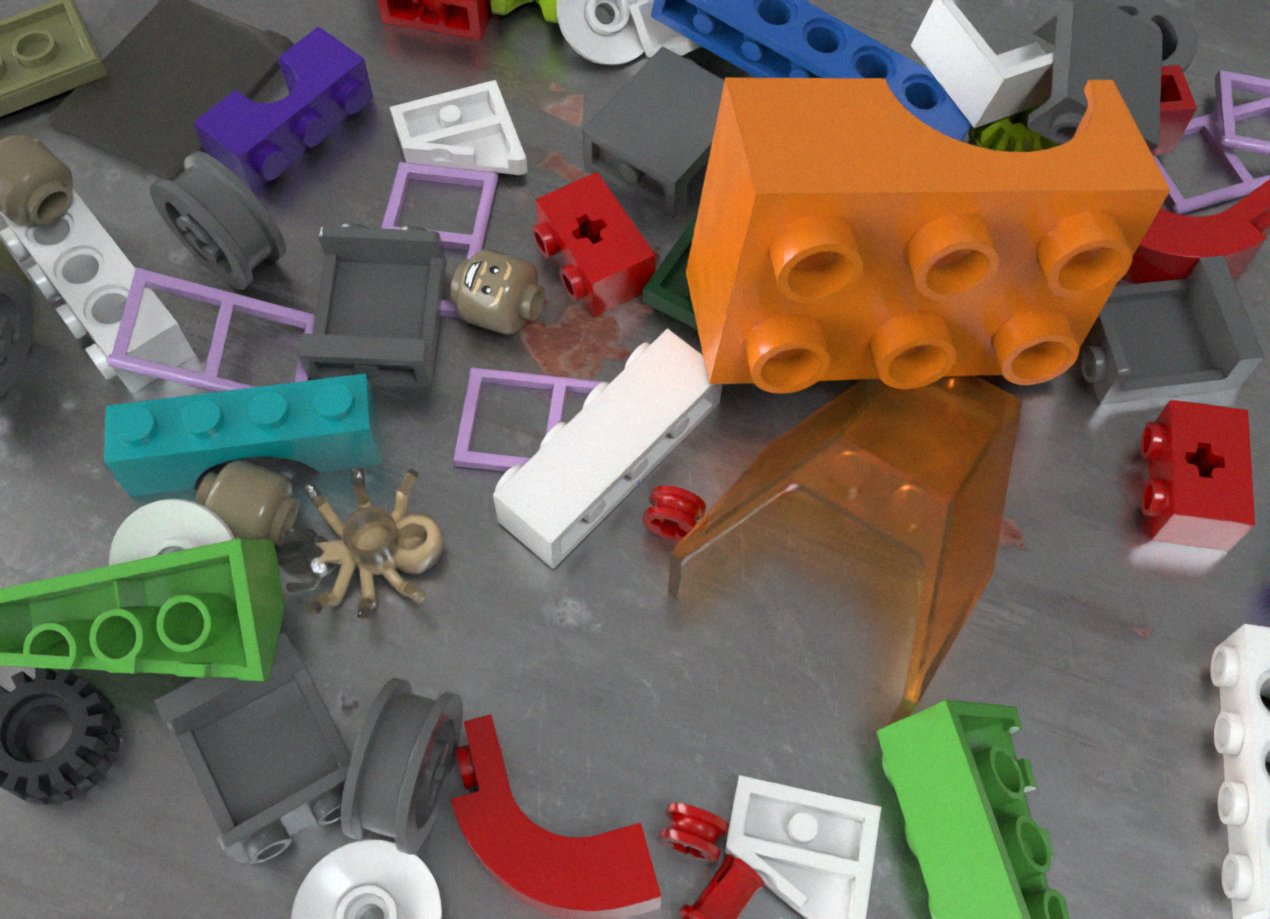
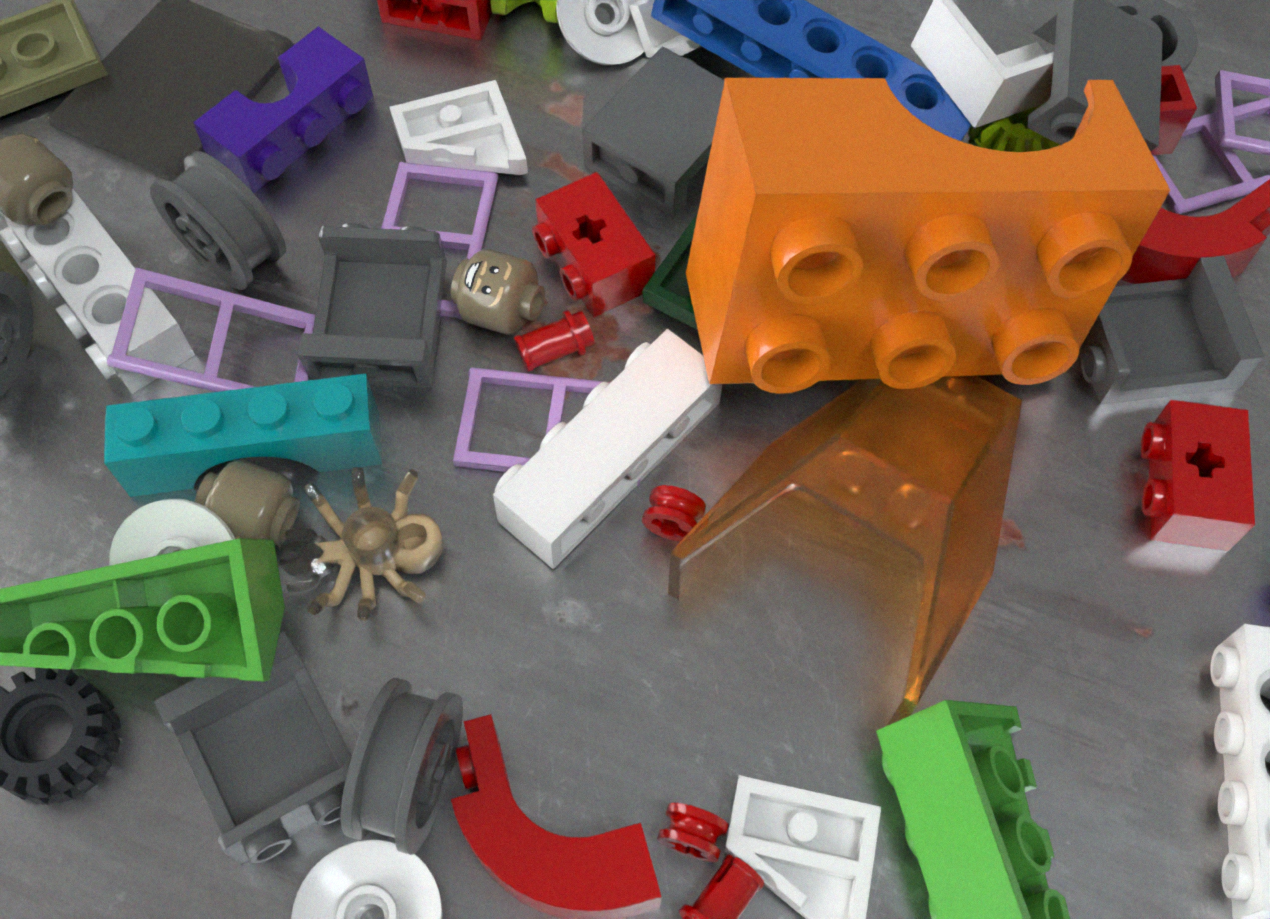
(555, 340): none -> red pin

